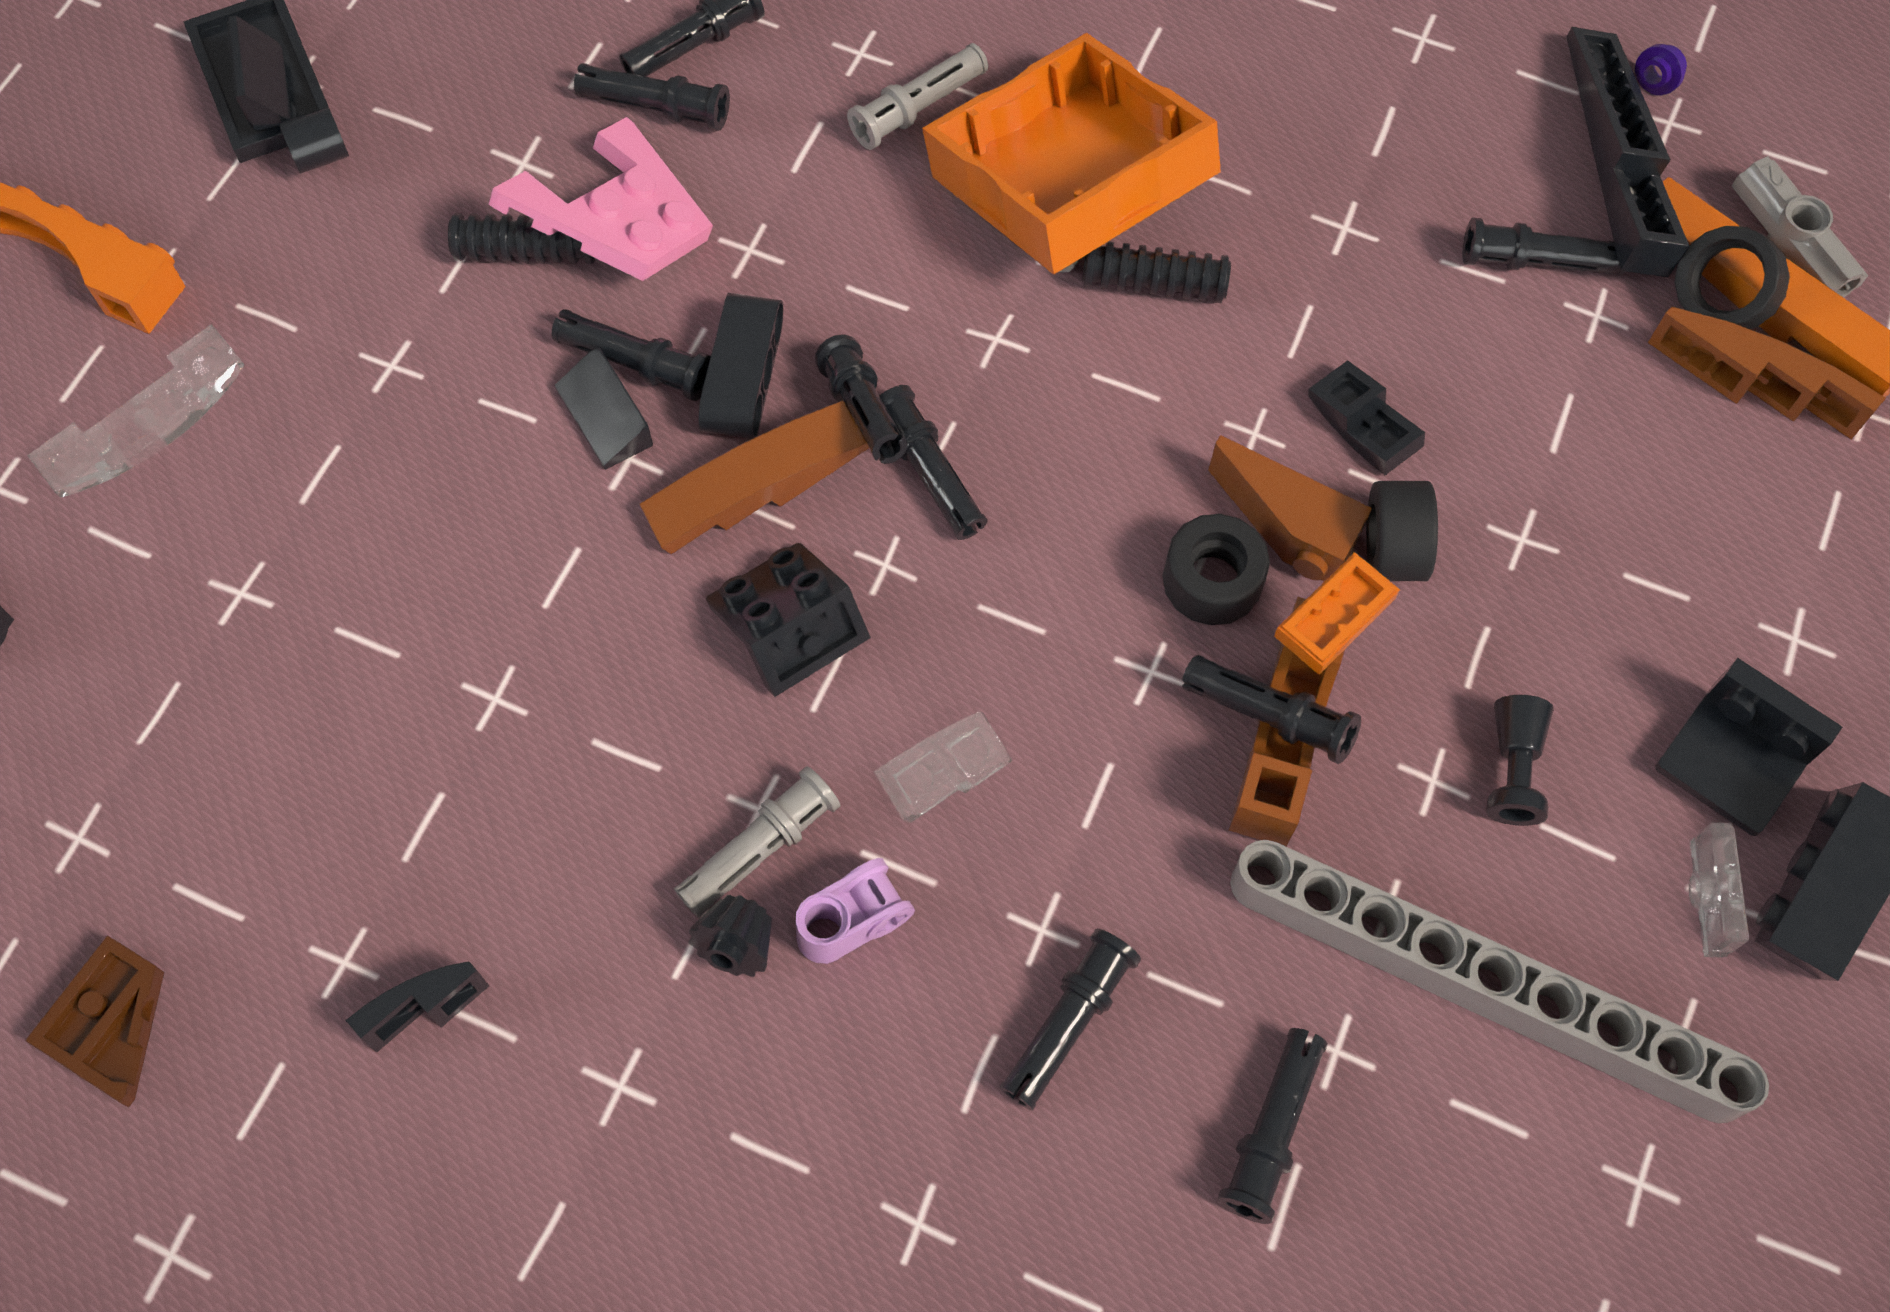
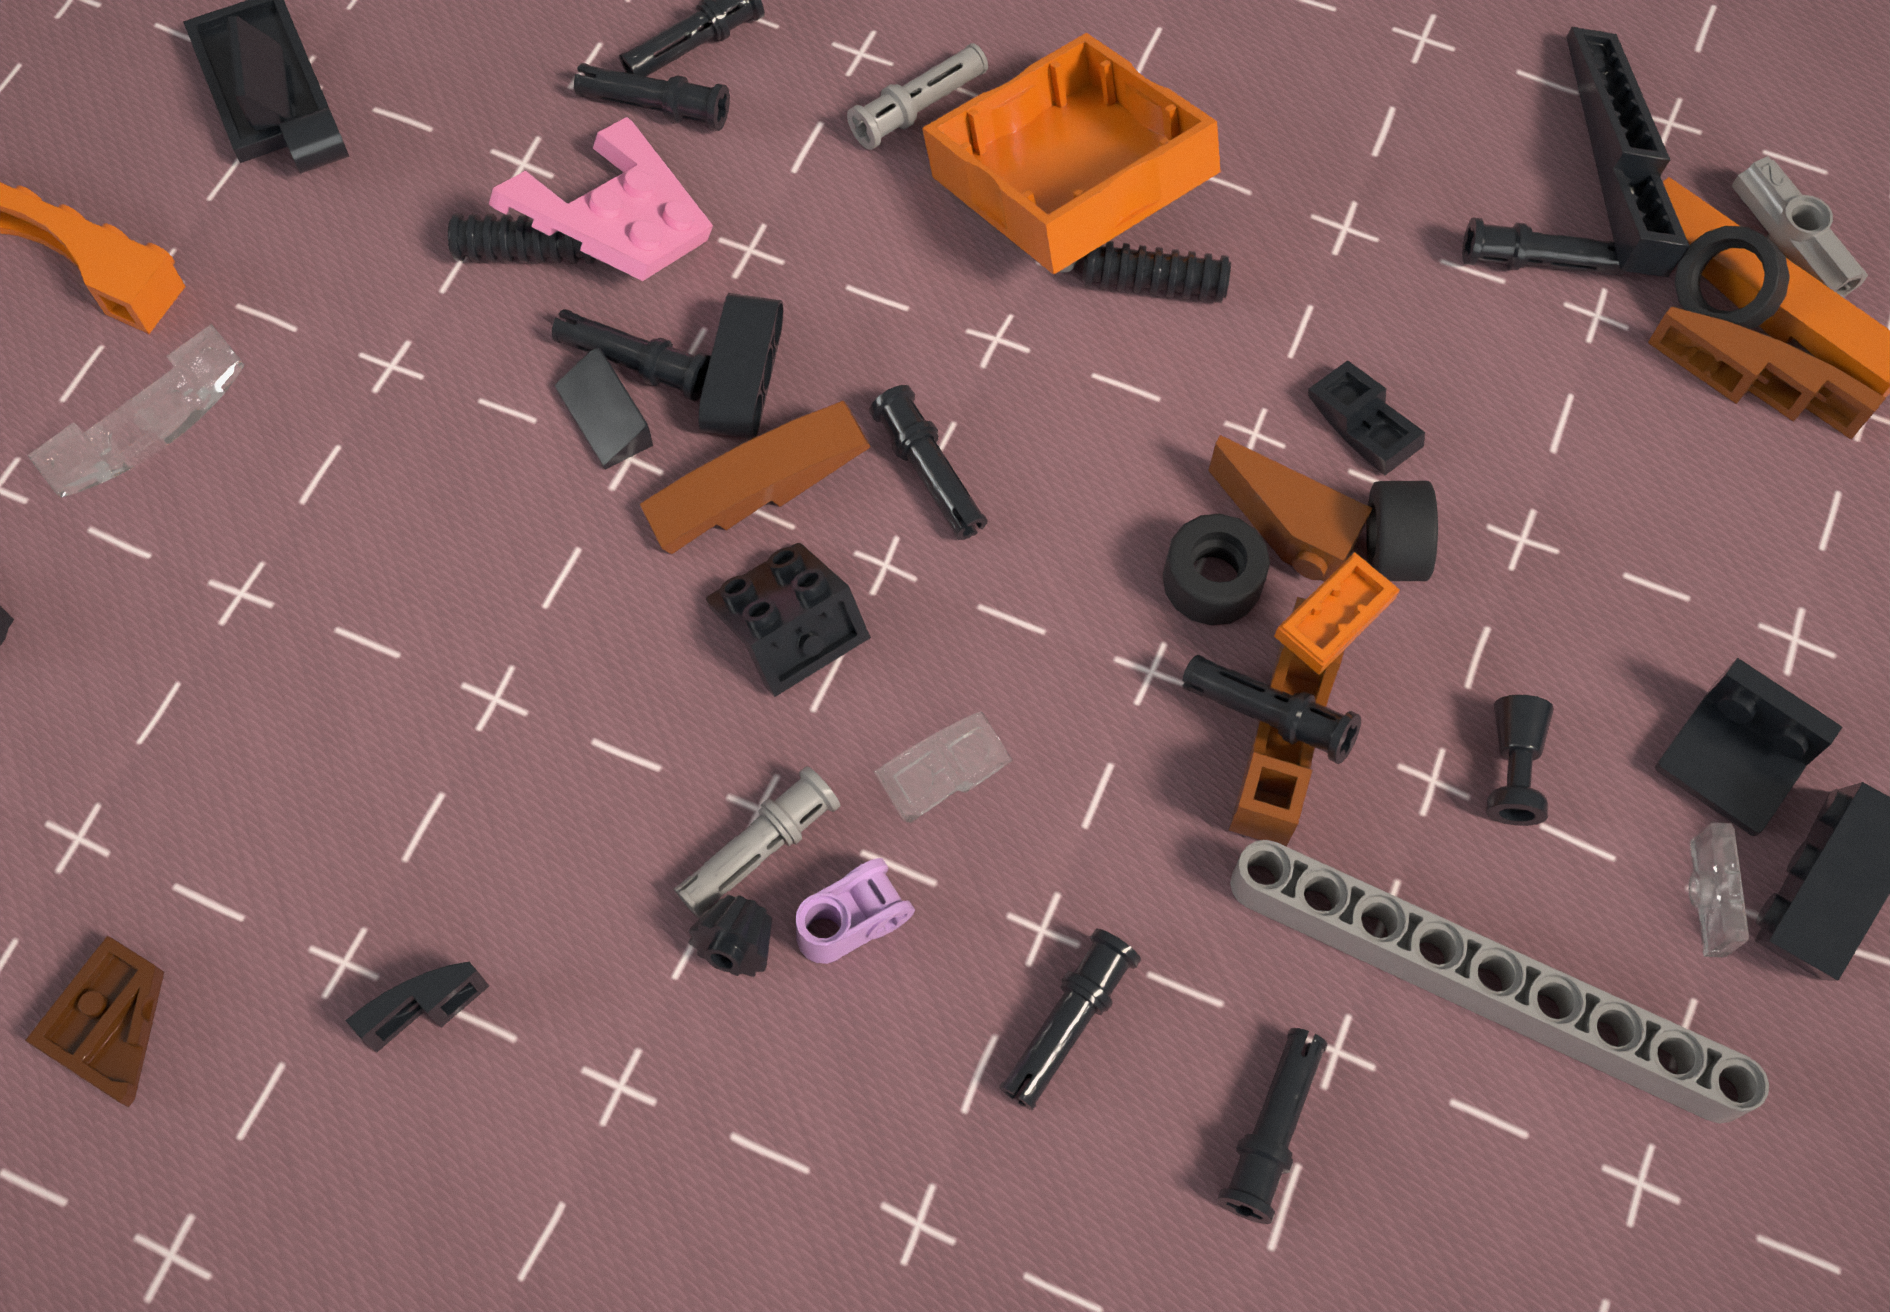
(856, 385): black pin -> none
(1670, 62): dark purple plate -> none

